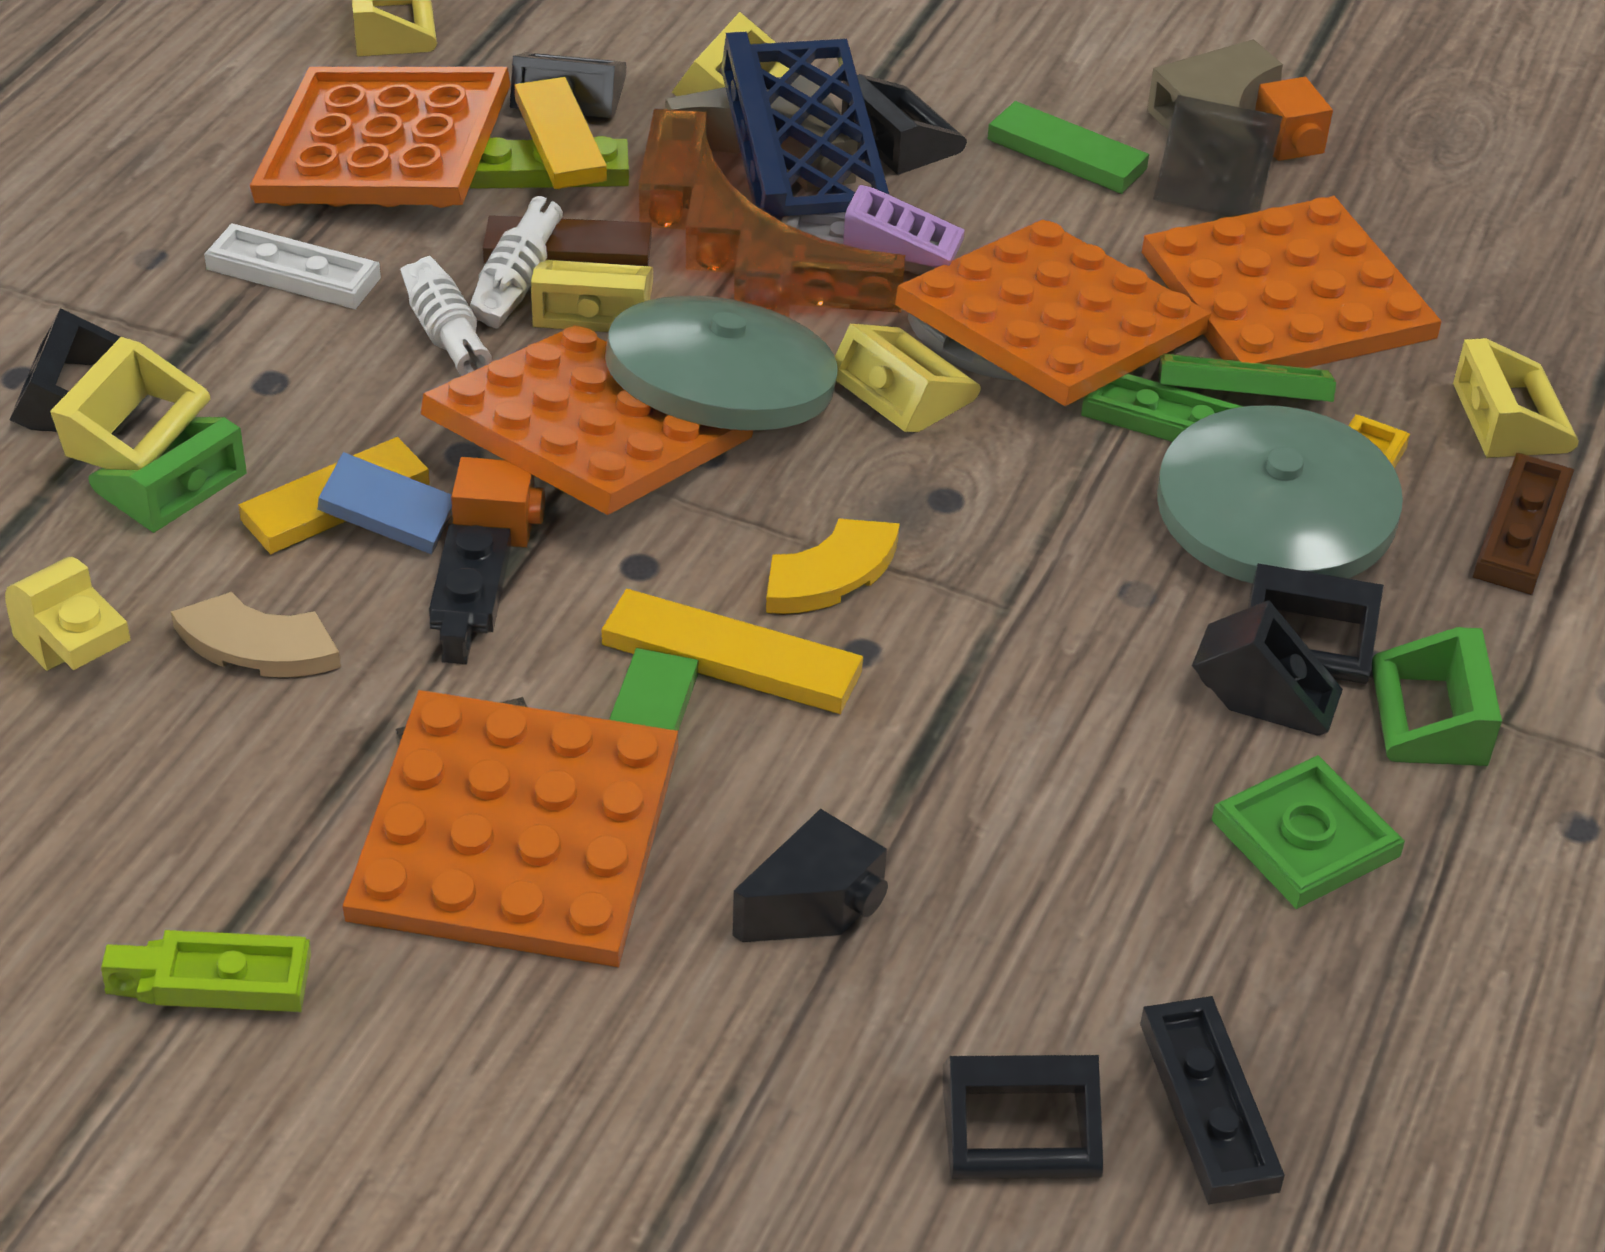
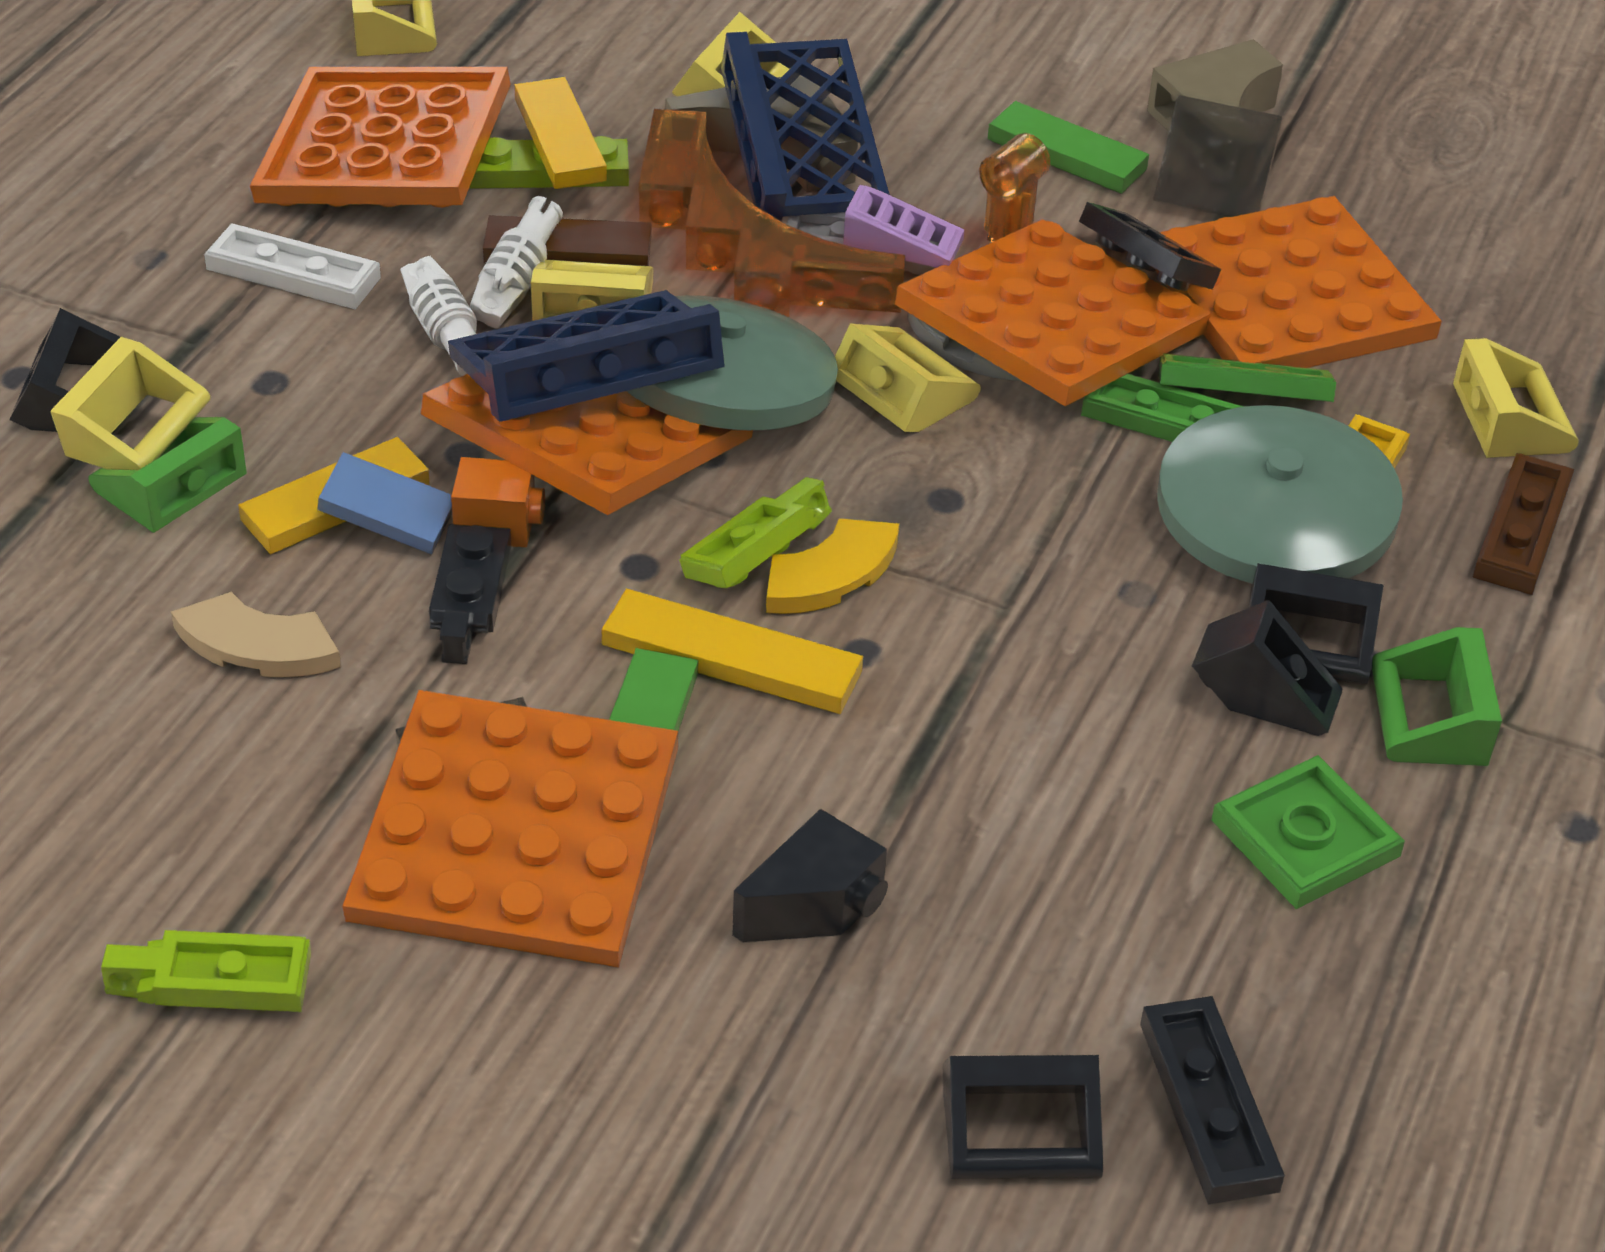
(63, 616): light yellow brick -> none
(590, 353): none -> dark blue fence
(594, 82): black tile -> none
(756, 535): none -> lime hinge
(900, 140): black tile -> none
(1012, 183): none -> clear orange piece
(1149, 248): none -> black plate
(1304, 116): orange brick -> none

